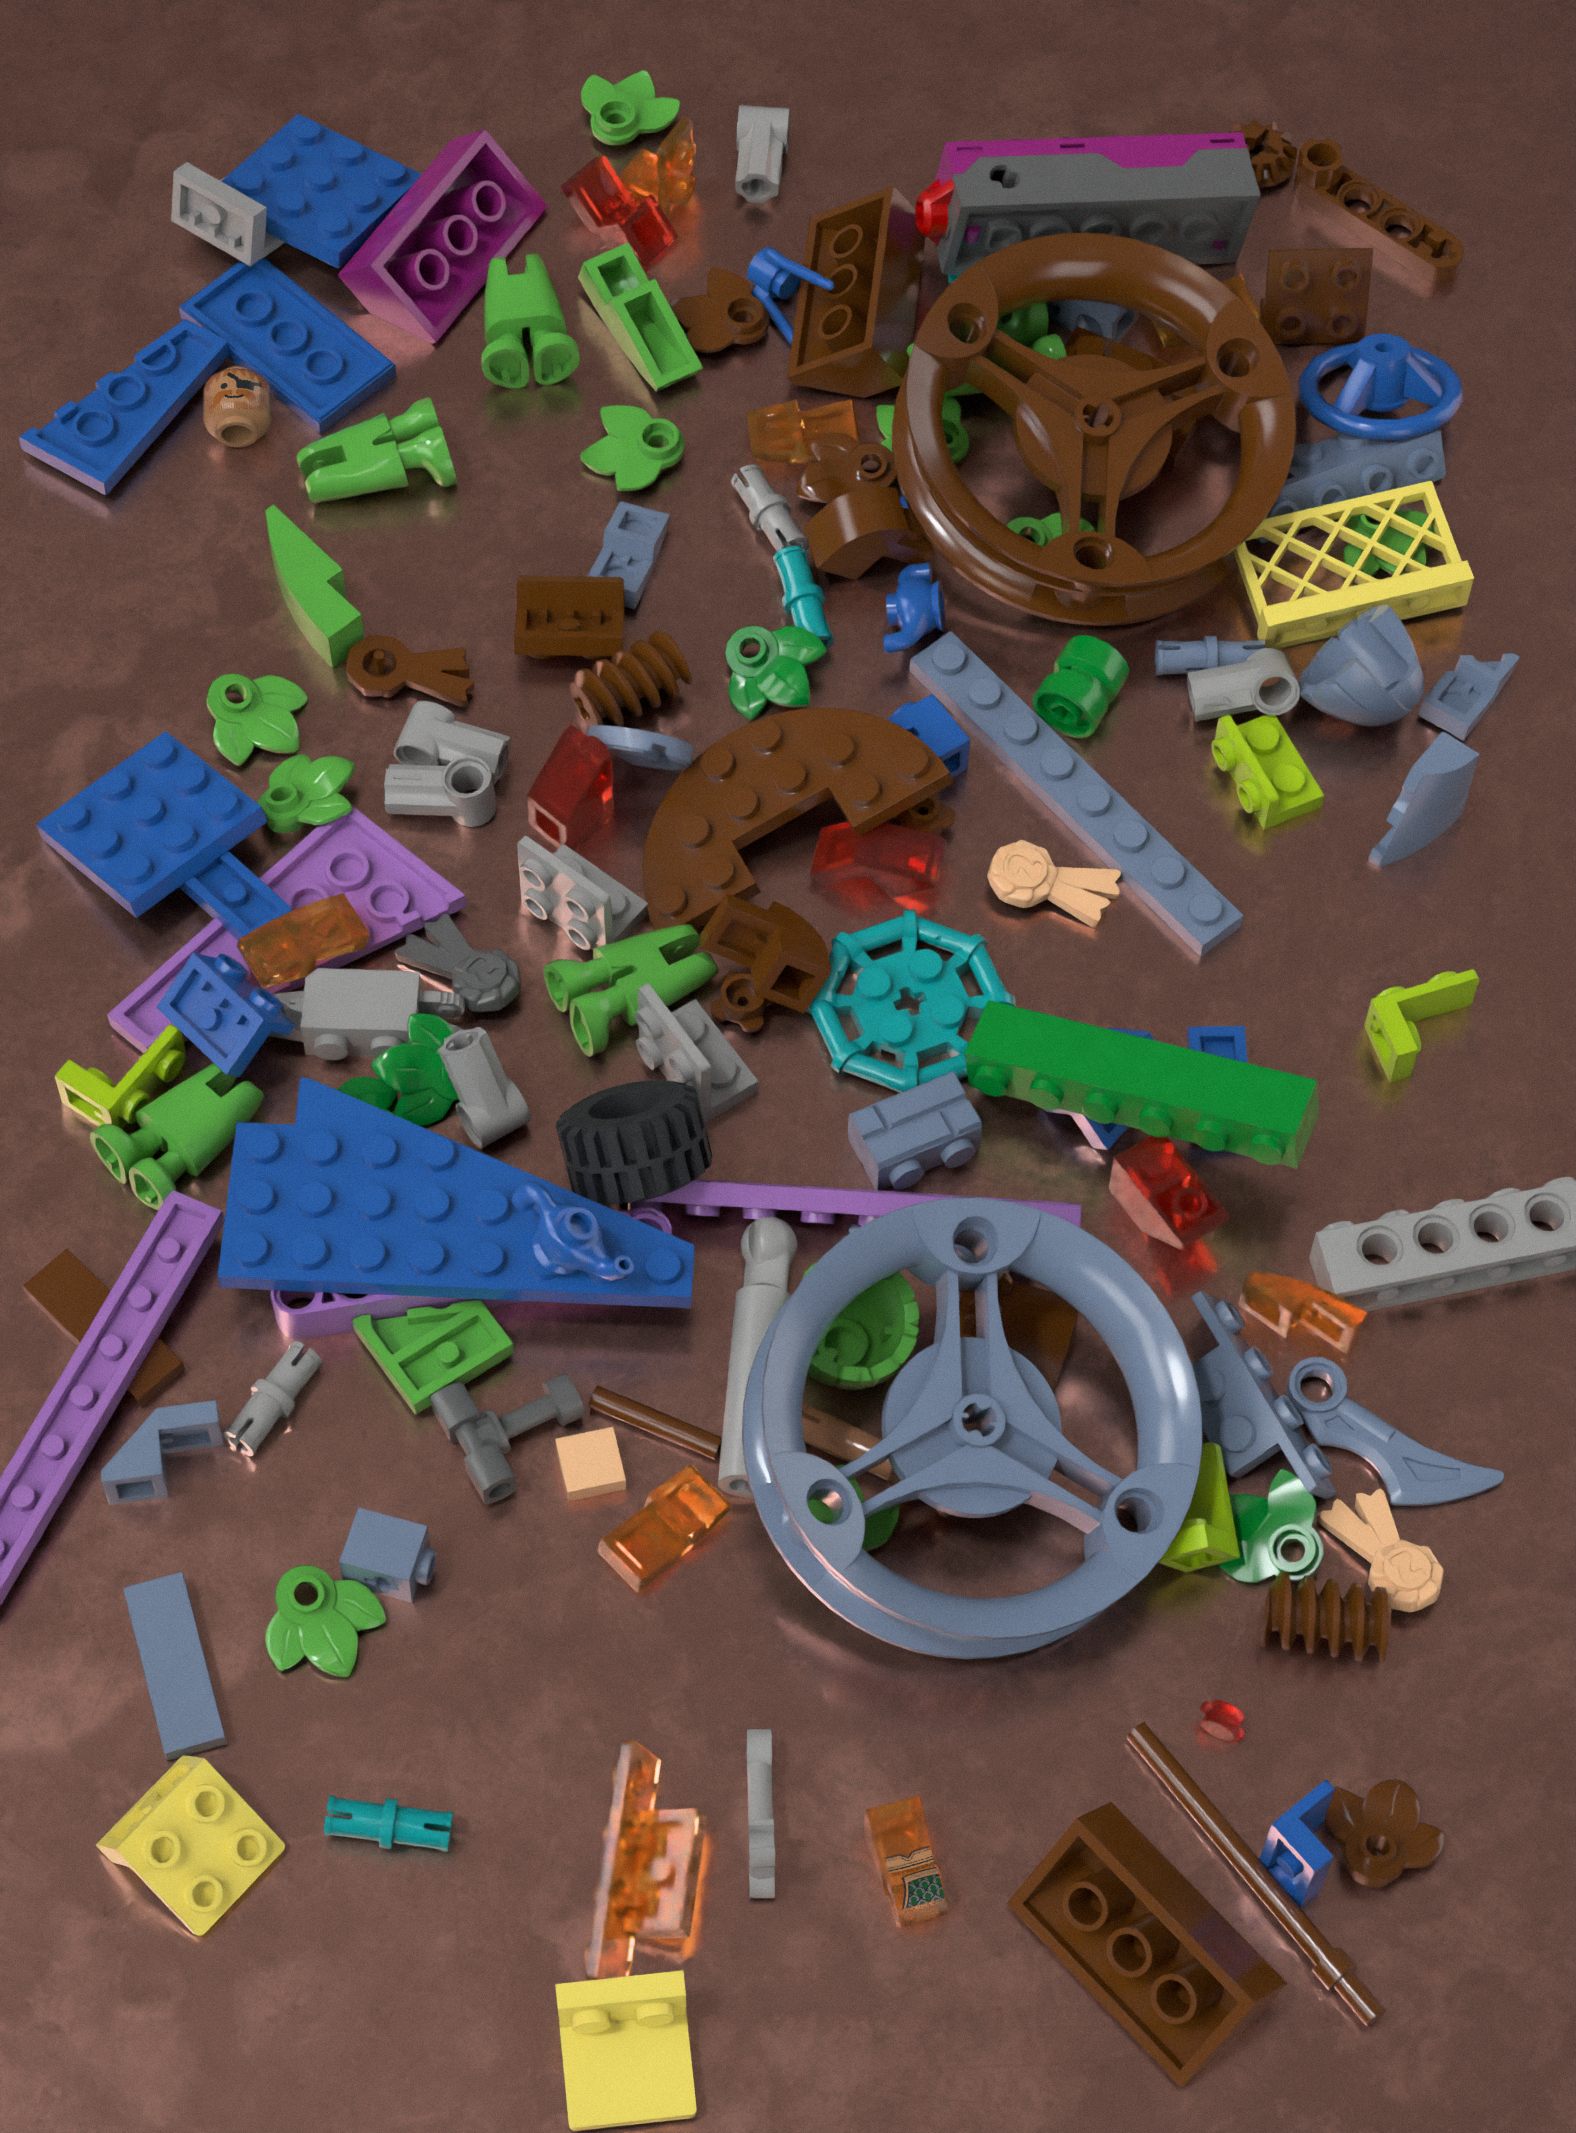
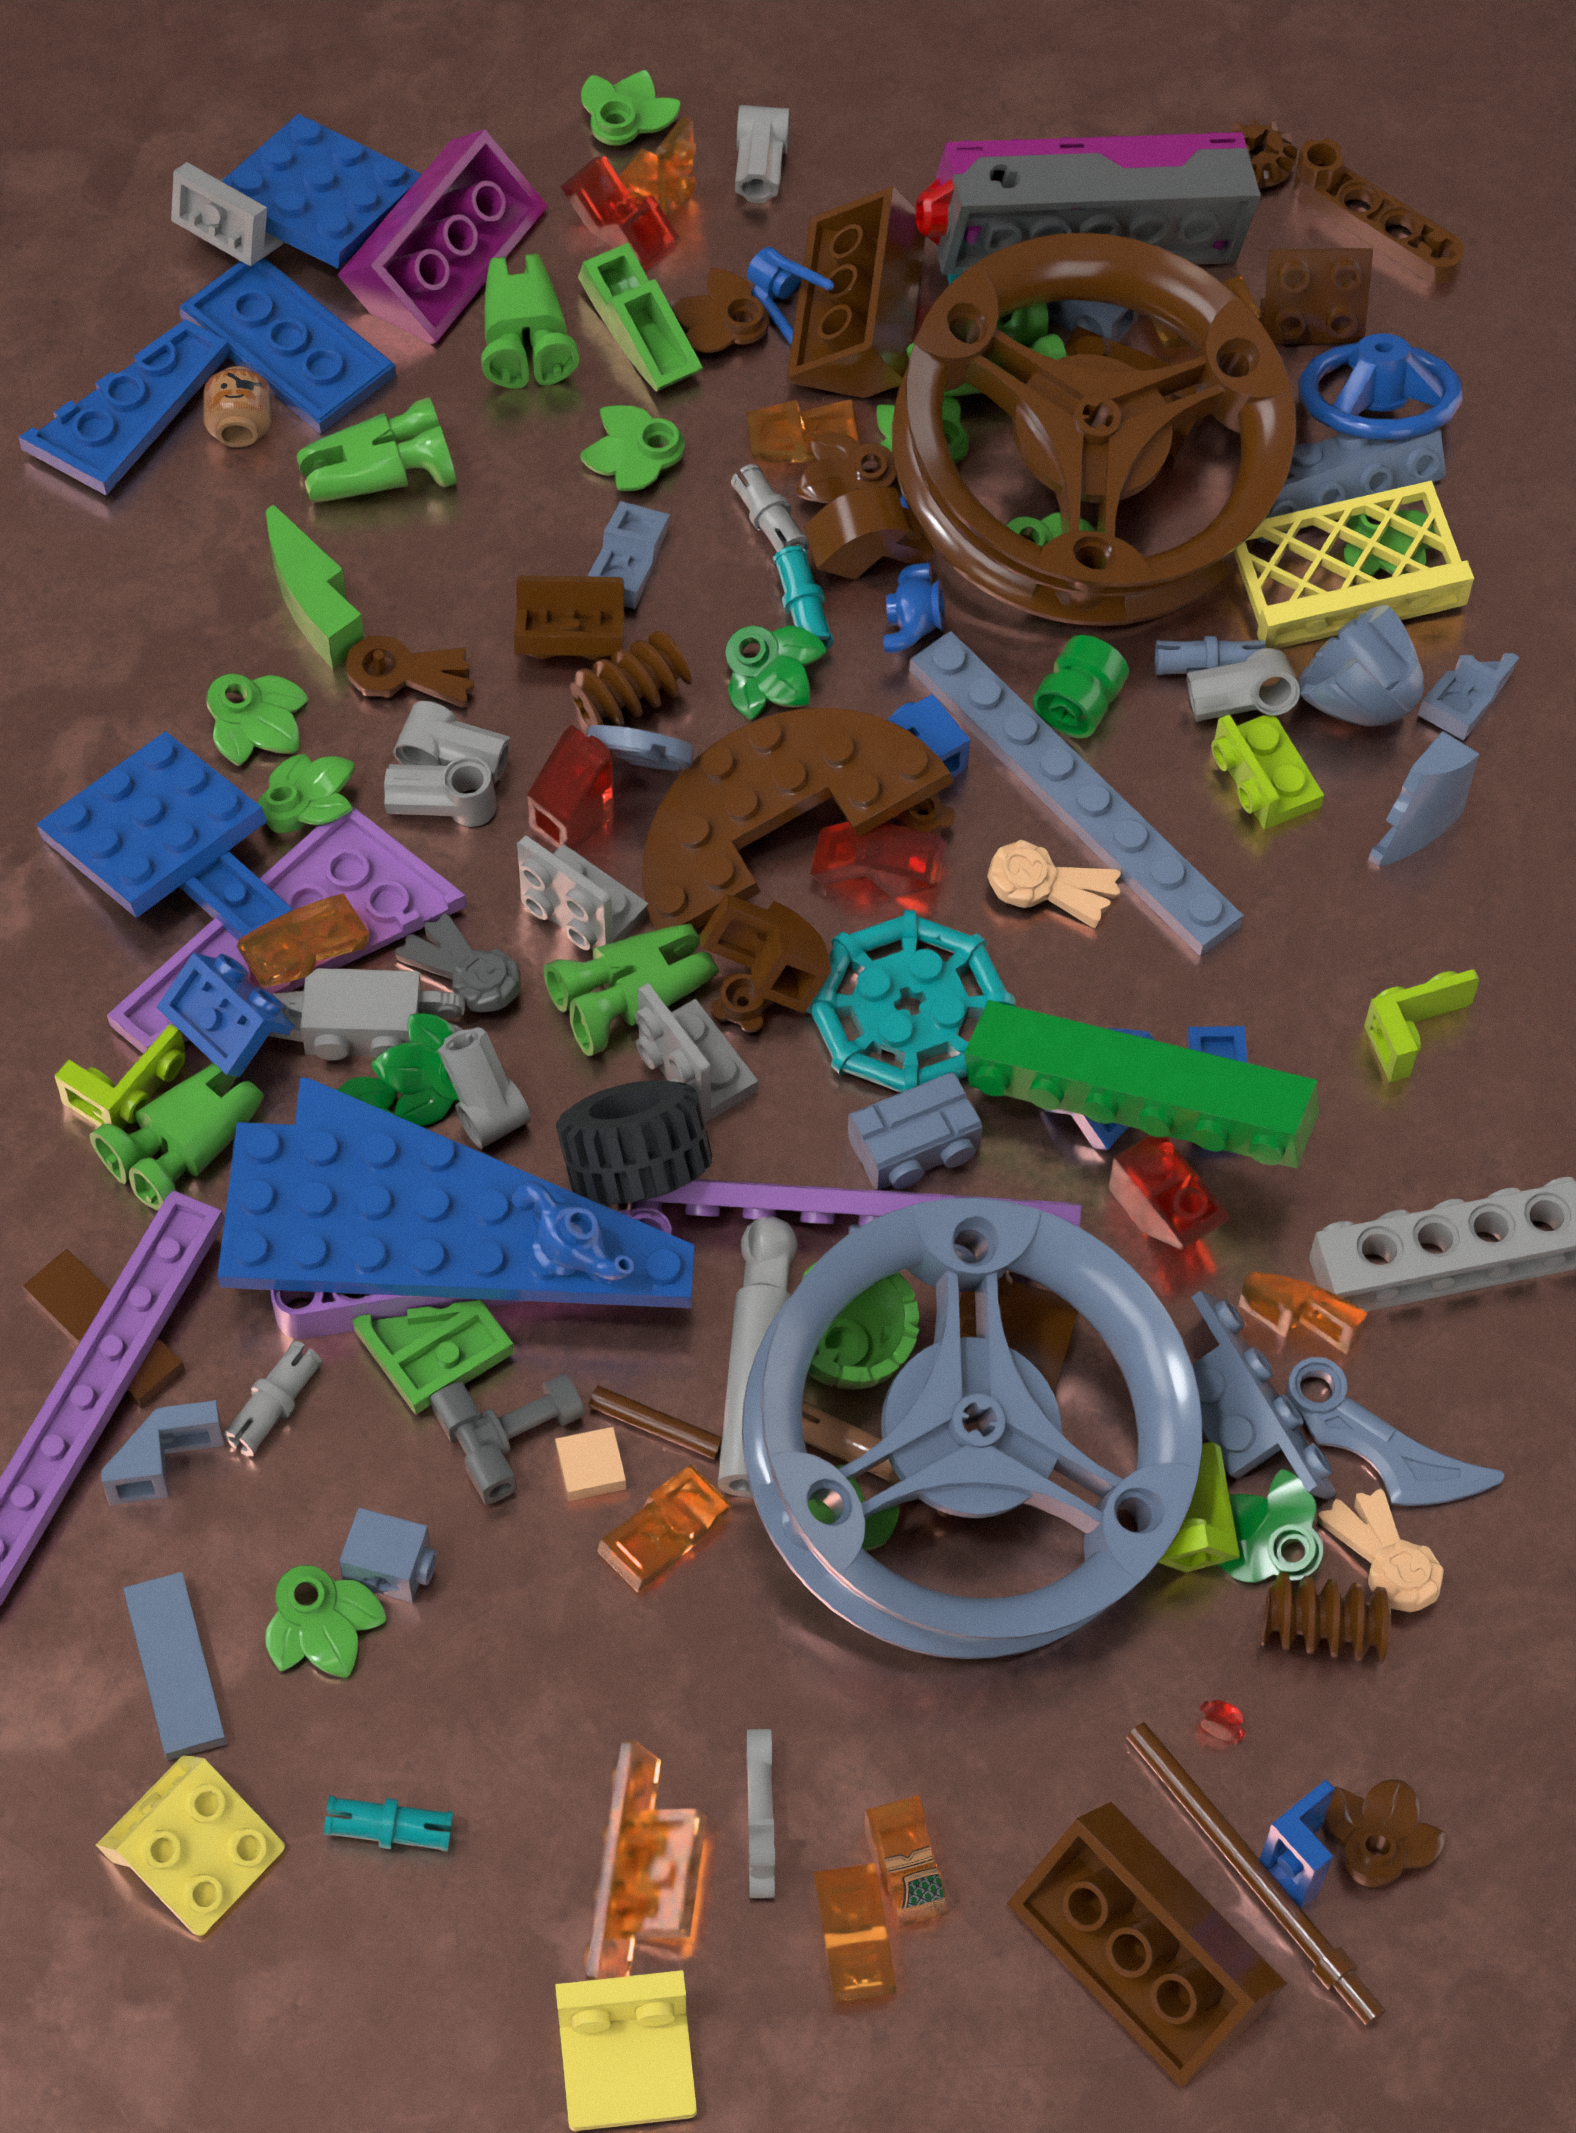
(854, 1932): none -> clear orange slope

